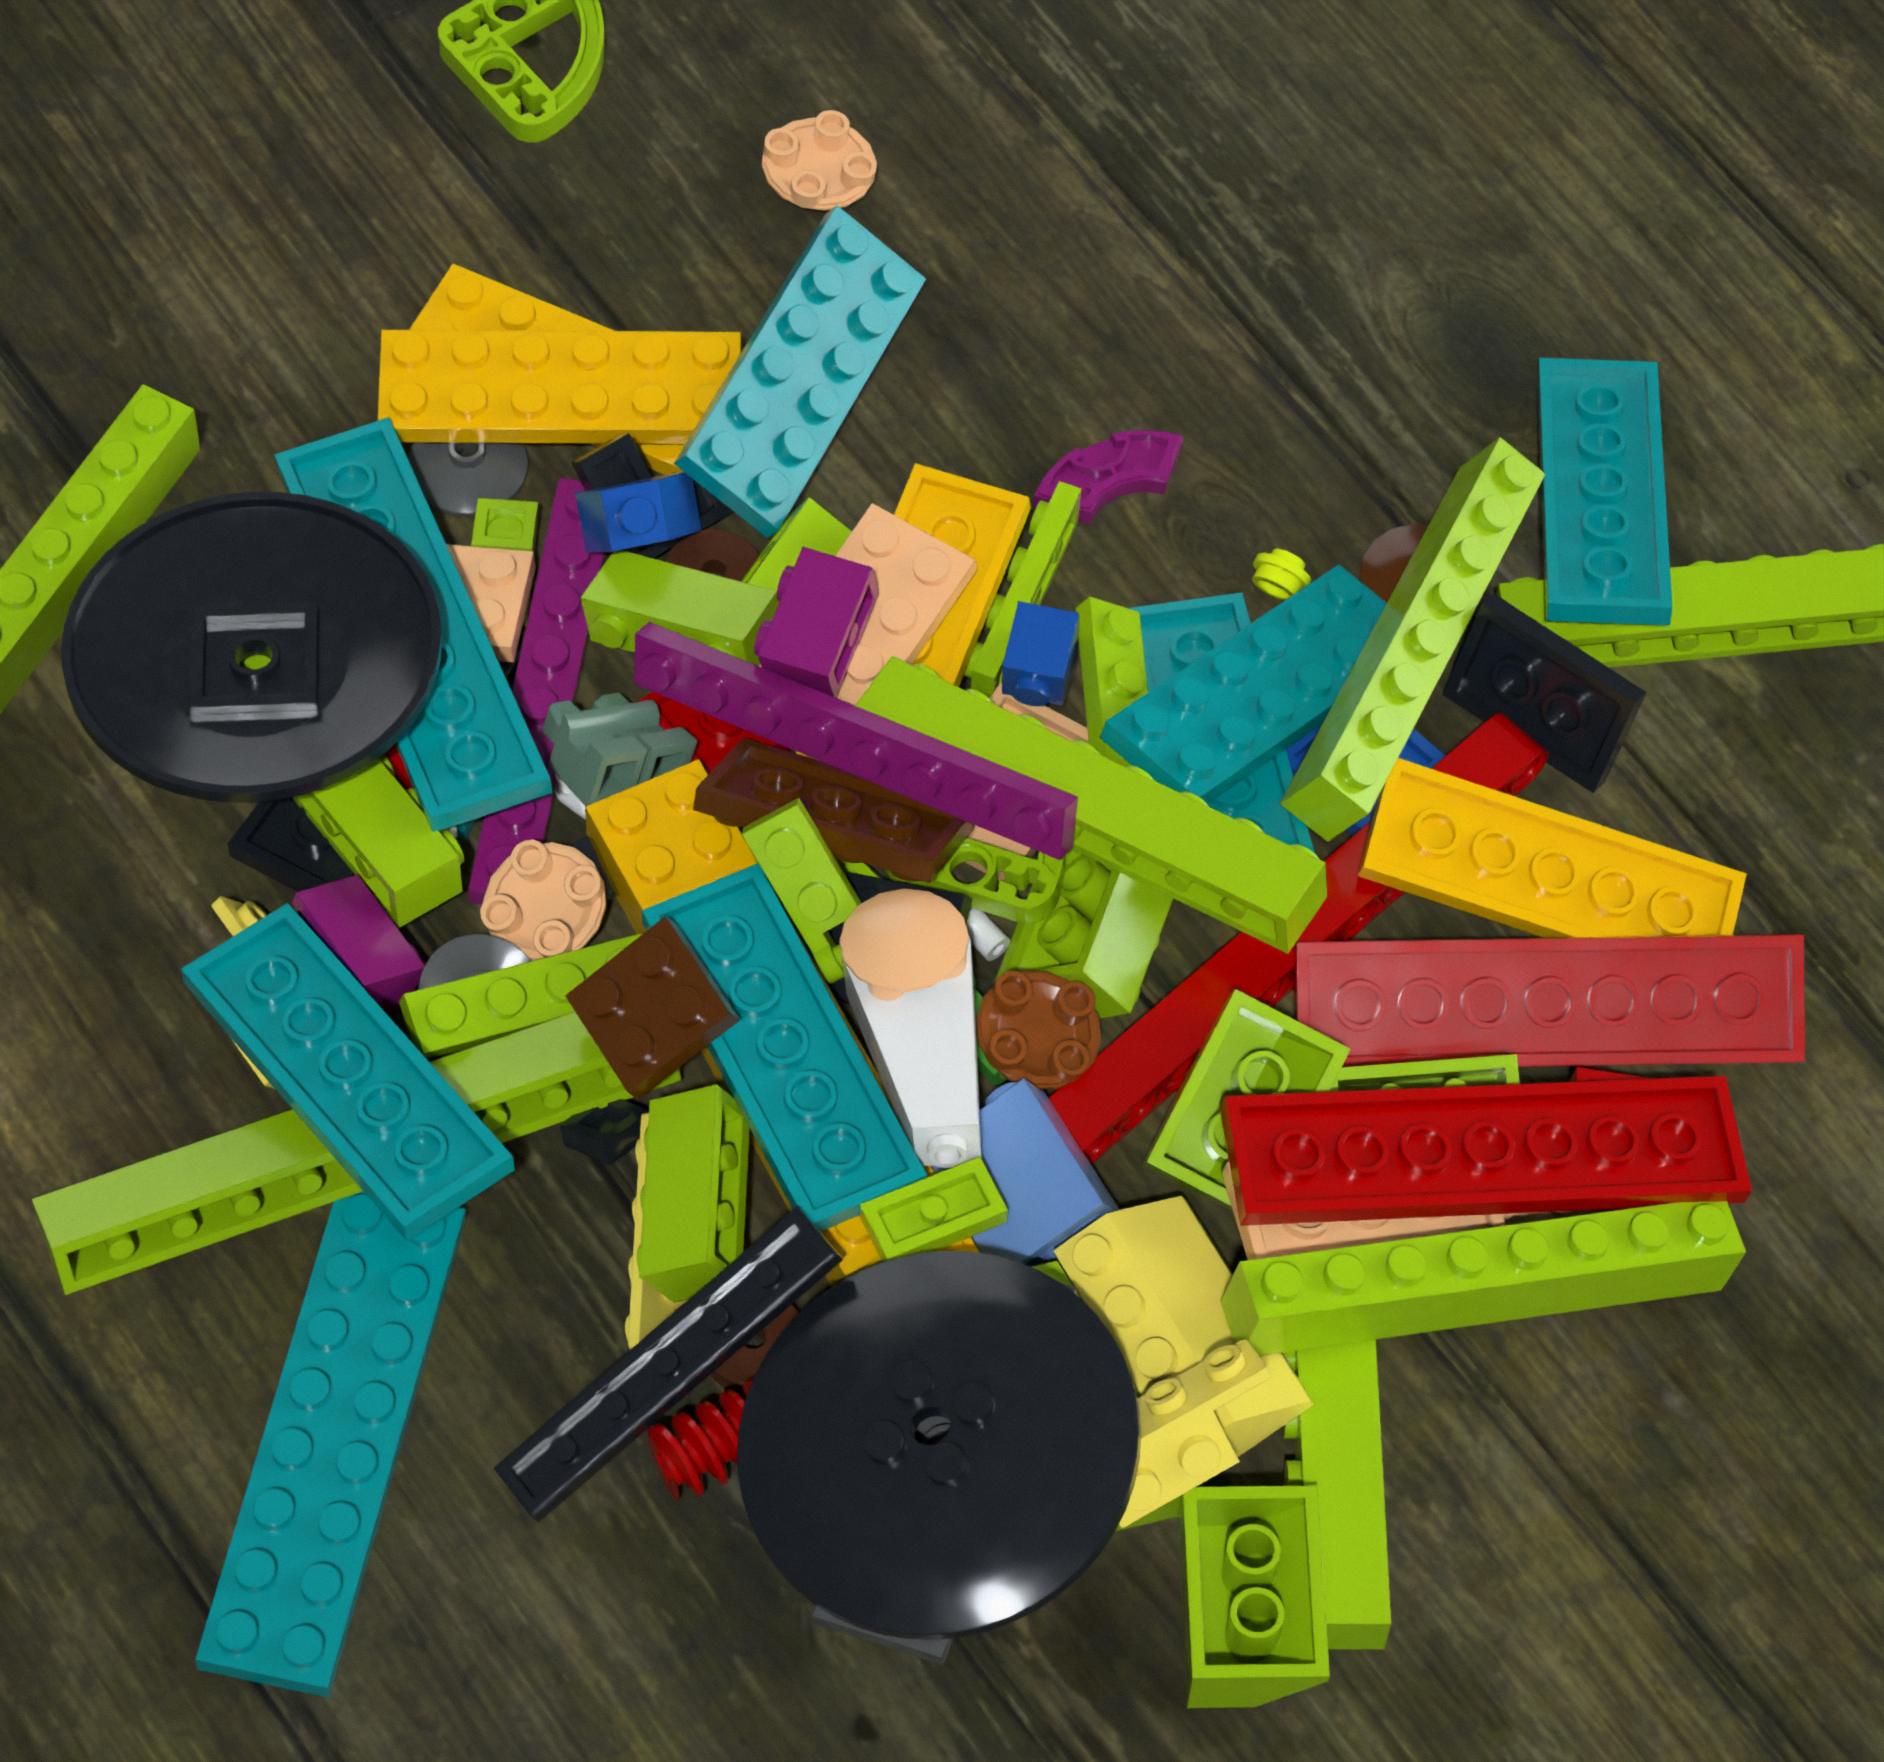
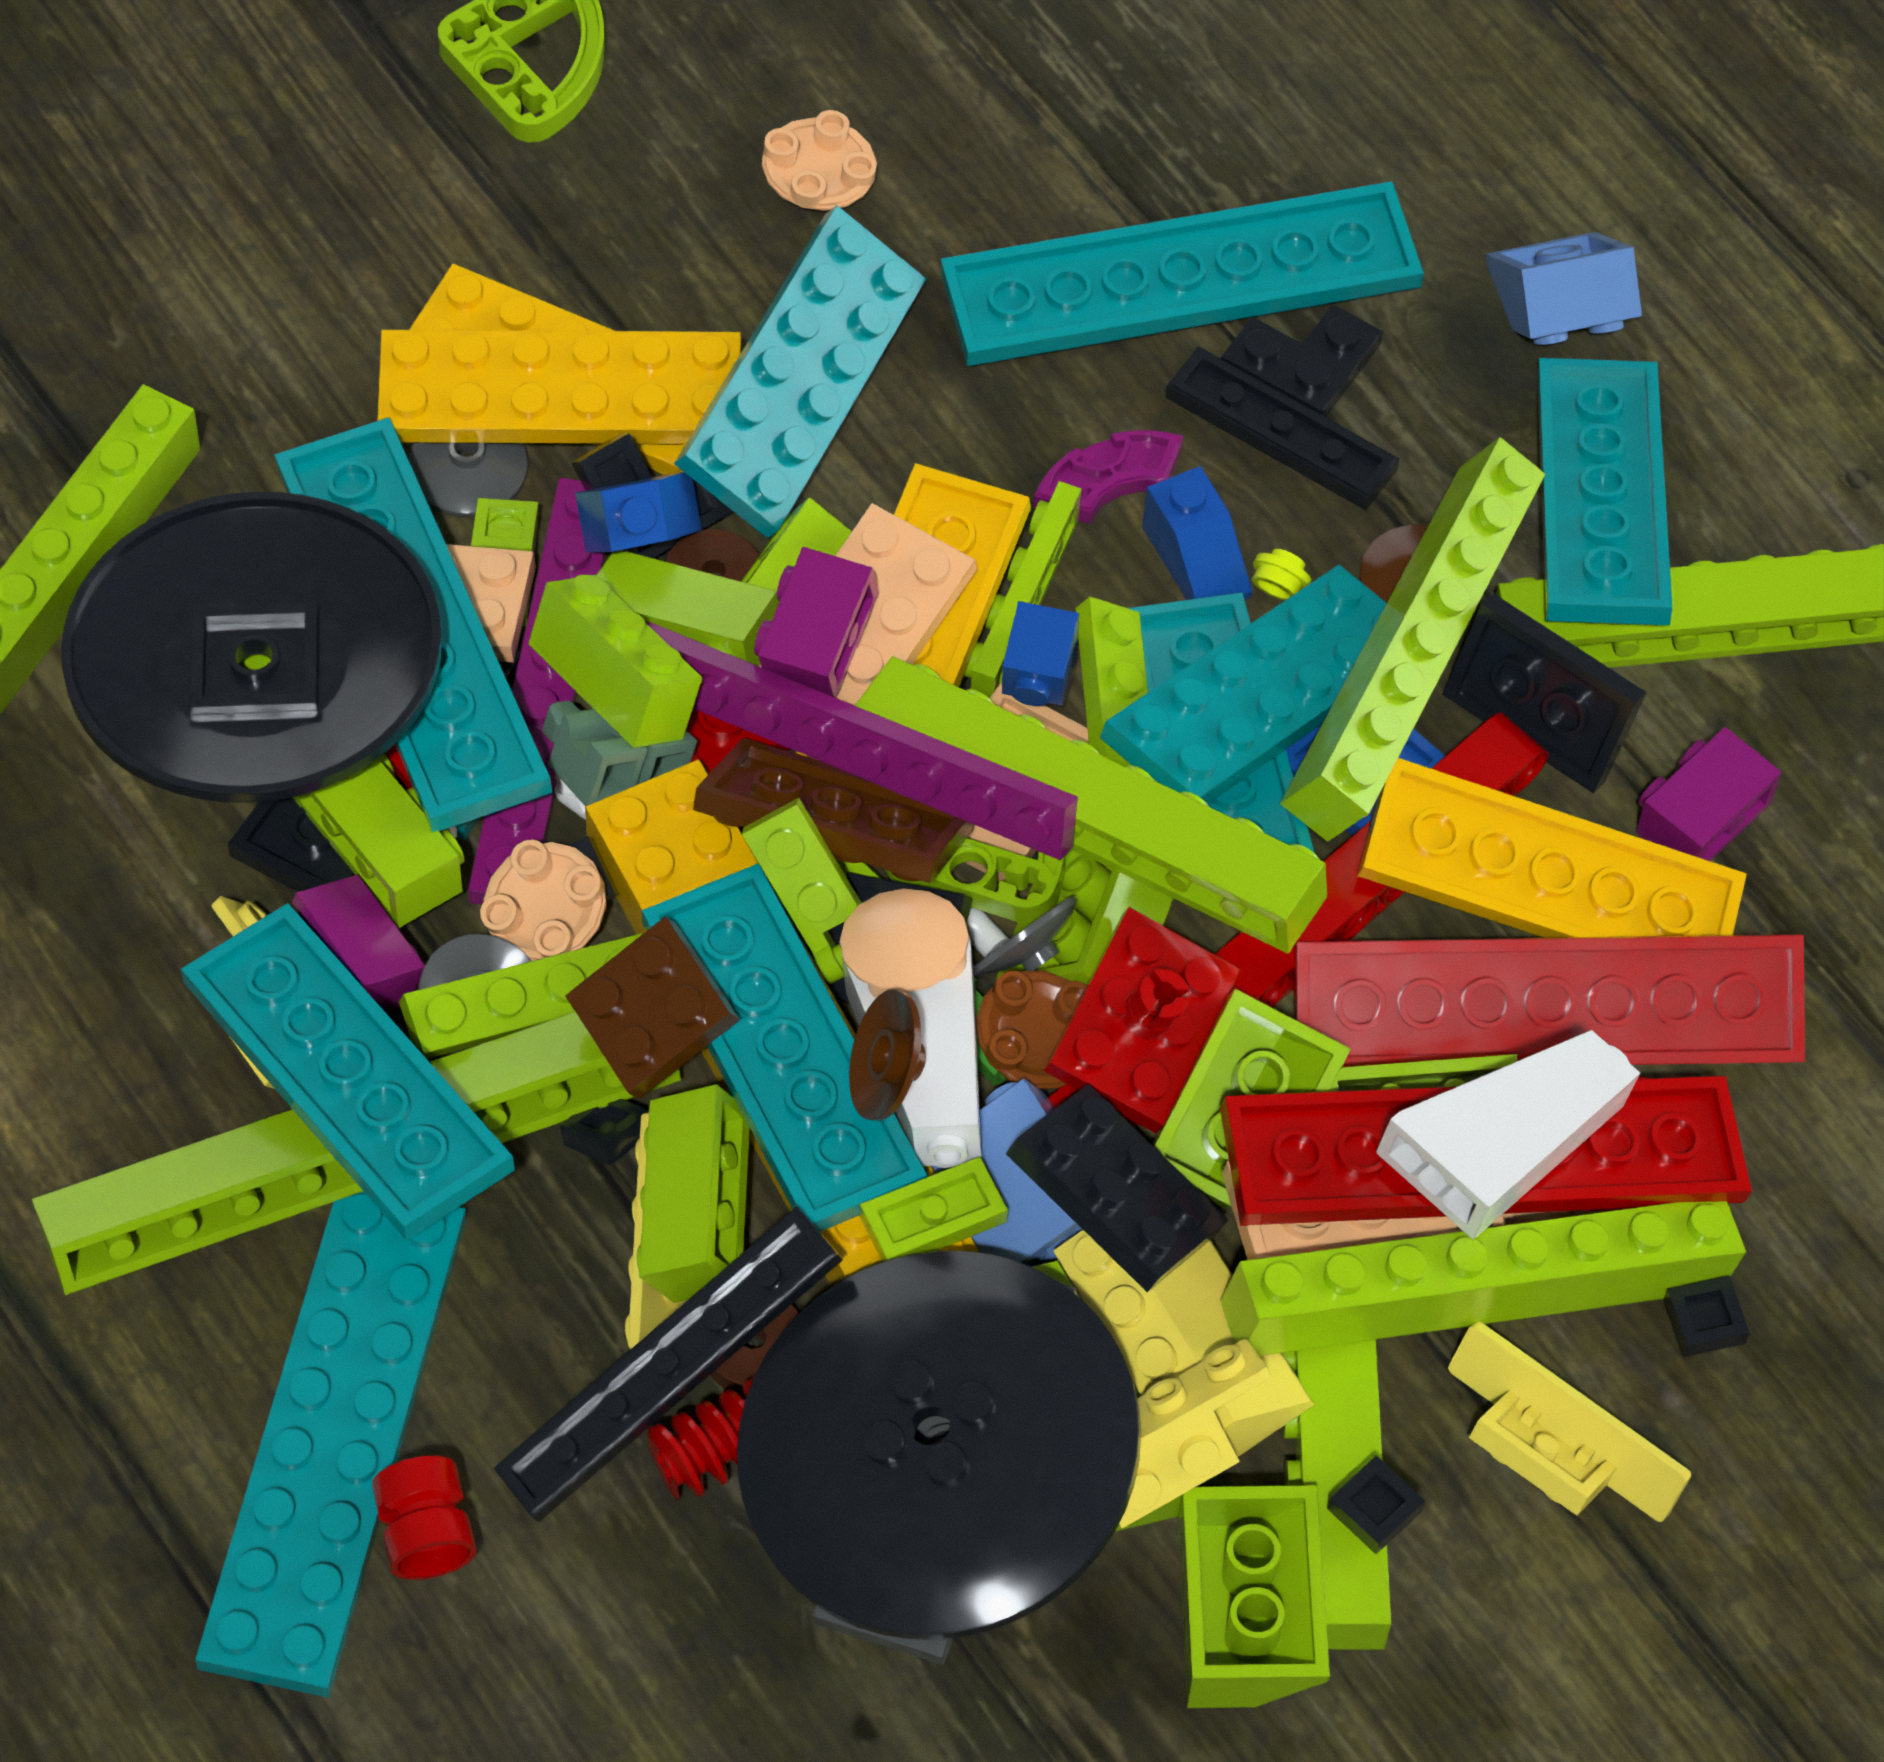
(424, 1526): none -> red wheel
(615, 660): none -> lime brick
(886, 1055): none -> reddish brown dish
(1030, 946): none -> dark grey dish
(1117, 1187): none -> black plate
(1142, 1019): none -> red plate
(1180, 273): none -> teal plate
(1195, 536): none -> blue slope
(1282, 428): none -> black tile
(1311, 371): none -> black plate
(1376, 1505): none -> black plate
(1507, 1130): none -> white slope
(1558, 1433): none -> light yellow bracket
(1567, 286): none -> medium blue slope
(1706, 1316): none -> black plate
(1709, 798): none -> magenta brick

